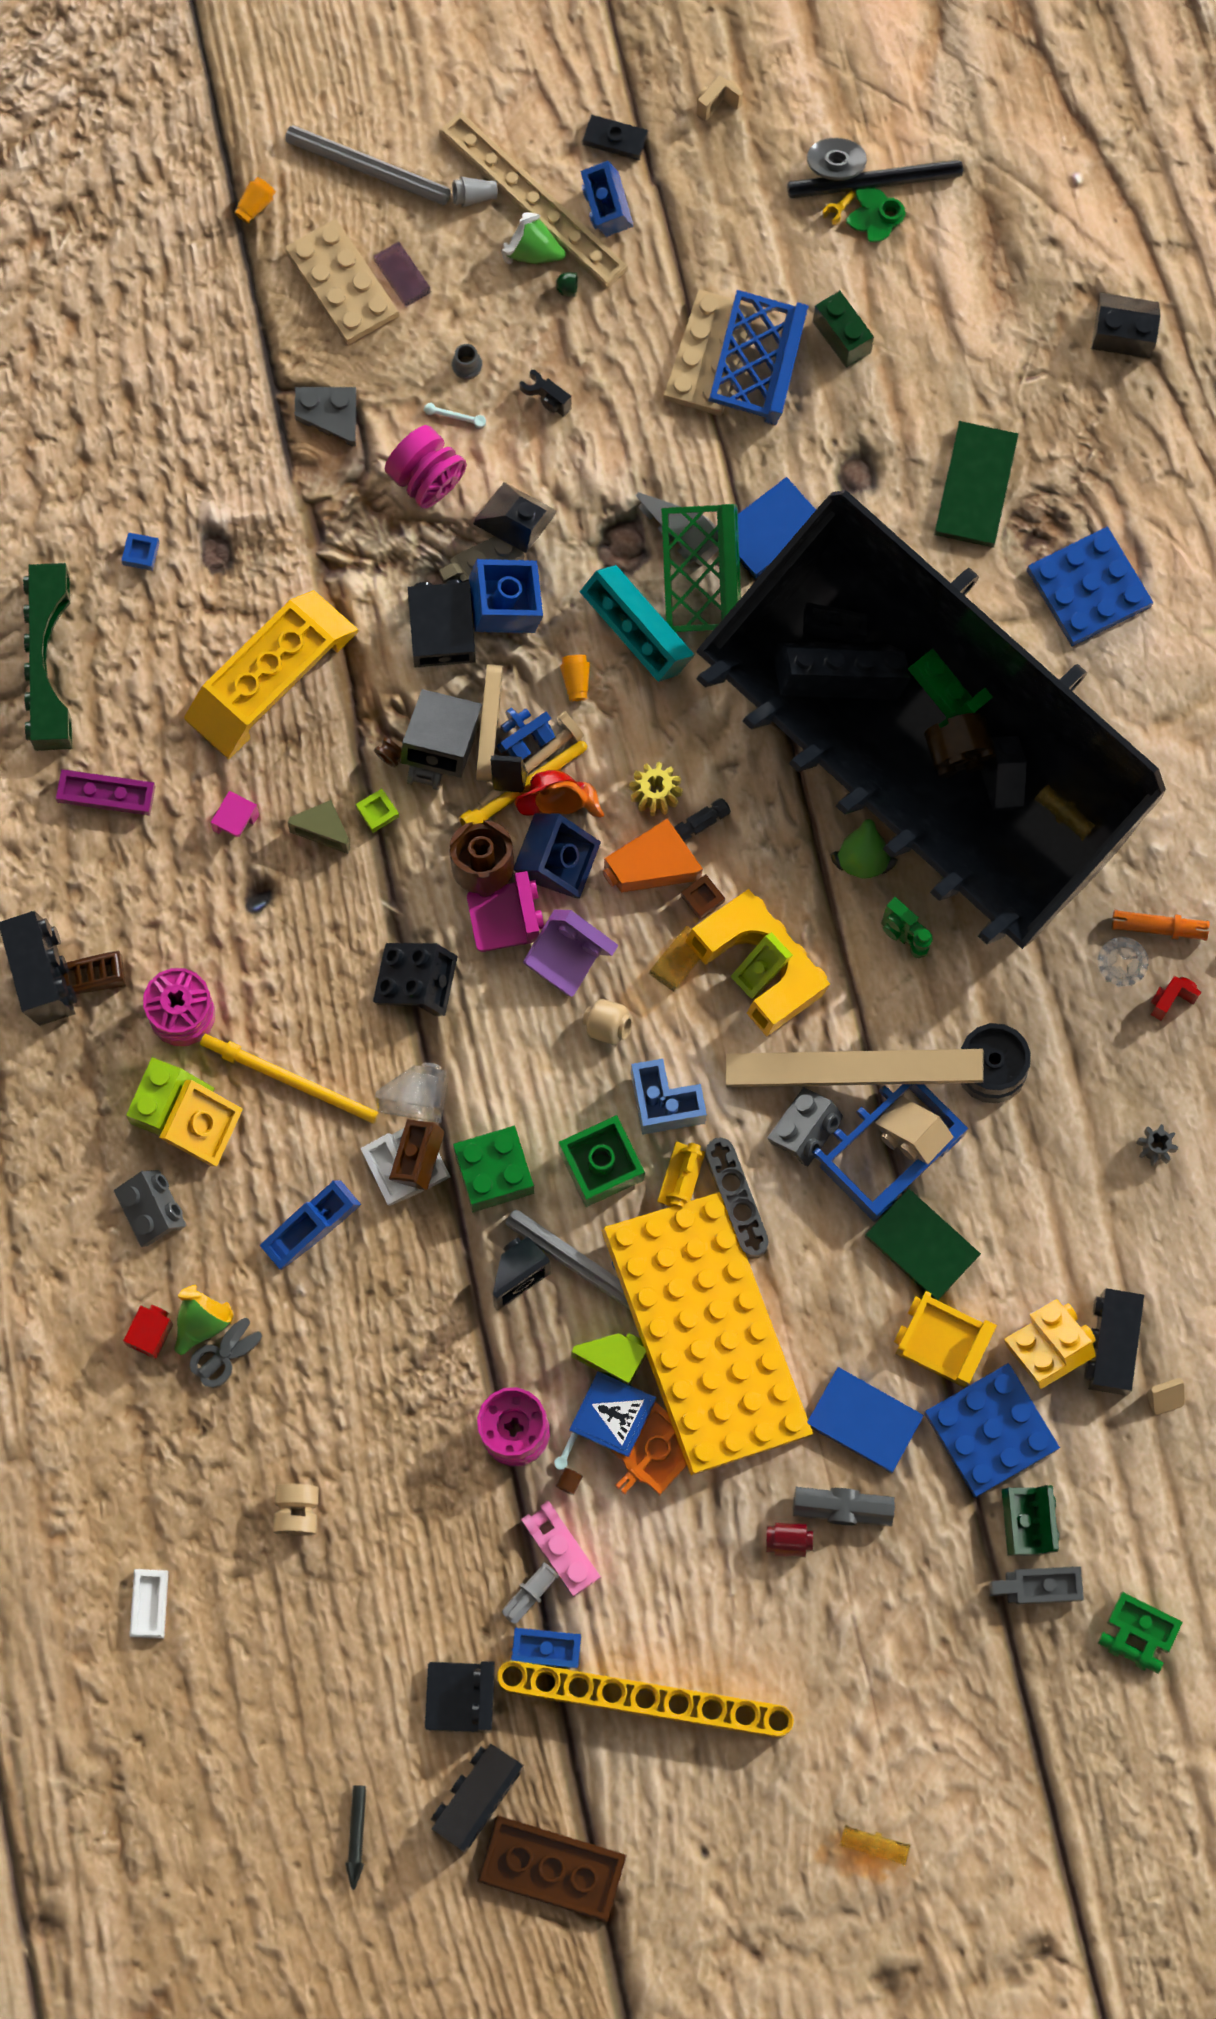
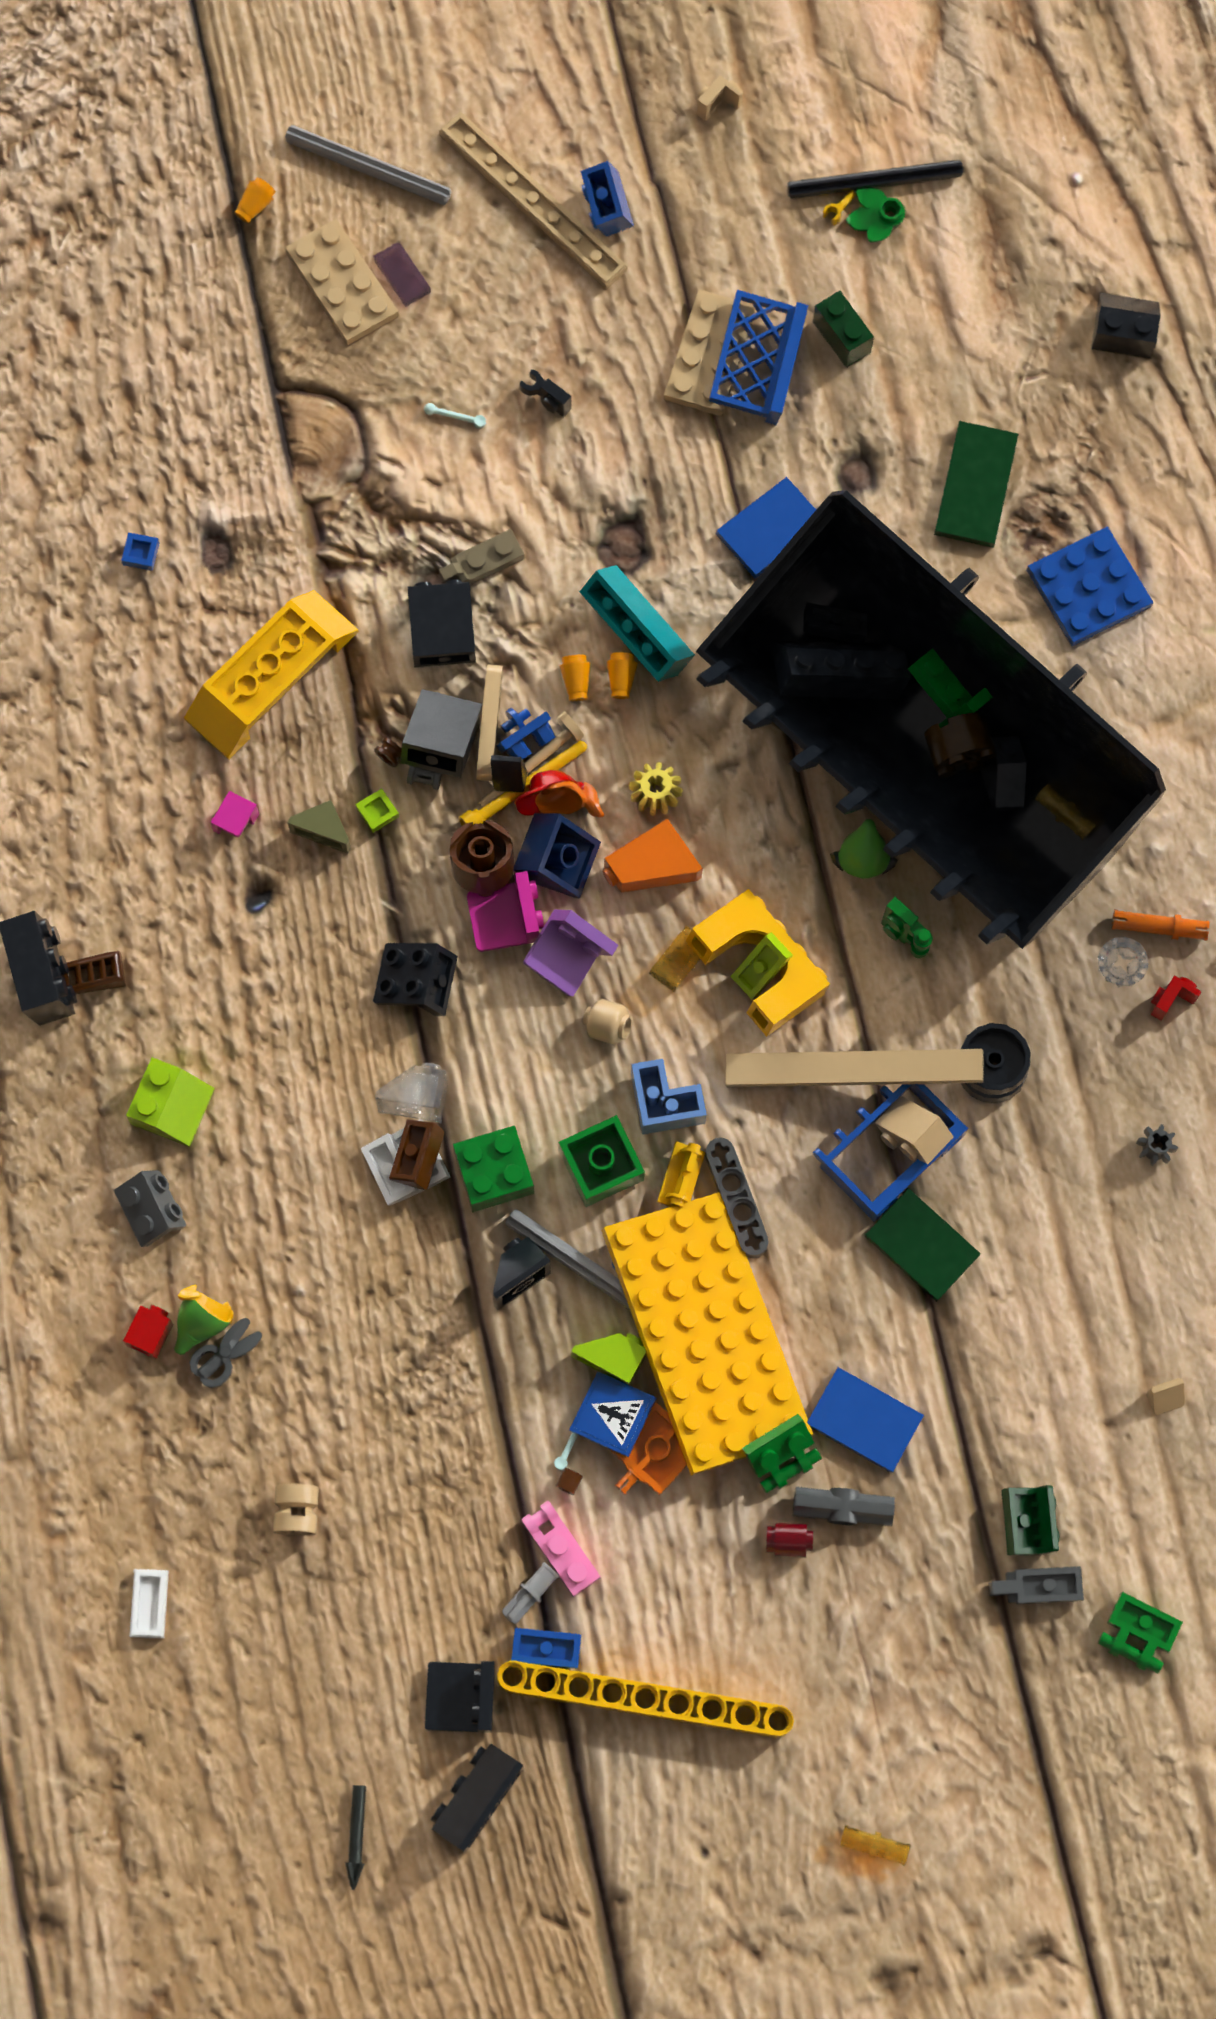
(48, 598): dark green arch -> none
(105, 792): magenta plate -> none
(184, 1023): dark pink wheel -> none
(201, 1123): yellow plate -> none
(233, 1053): yellow bar -> none
(310, 1224): blue slope -> none
(329, 410): dark grey wing -> none
(425, 466): dark pink wheel -> none
(470, 369): dark grey piece -> none
(472, 191): light grey cone -> none
(504, 1410): dark pink wheel -> none
(506, 596): blue brick -> none
(515, 517): black slope -> none
(532, 243): bright green hat -> none
(552, 1868): reddish brown tile -> none
(567, 284): dark green hinge -> none
(615, 137): black plate -> none
(621, 674): none -> light orange cone
(677, 522): light grey slope -> none
(702, 897): reddish brown plate -> none
(703, 819): black axle -> none
(728, 562): green fence -> none
(778, 1446): none -> green plate
(806, 1125): dark grey bracket -> none
(836, 158): dark grey dish -> none
(944, 1340): yellow panel -> none
(991, 1430): blue plate -> none
(1052, 1343): yellow plate -> none
(1115, 1342): black brick -> none

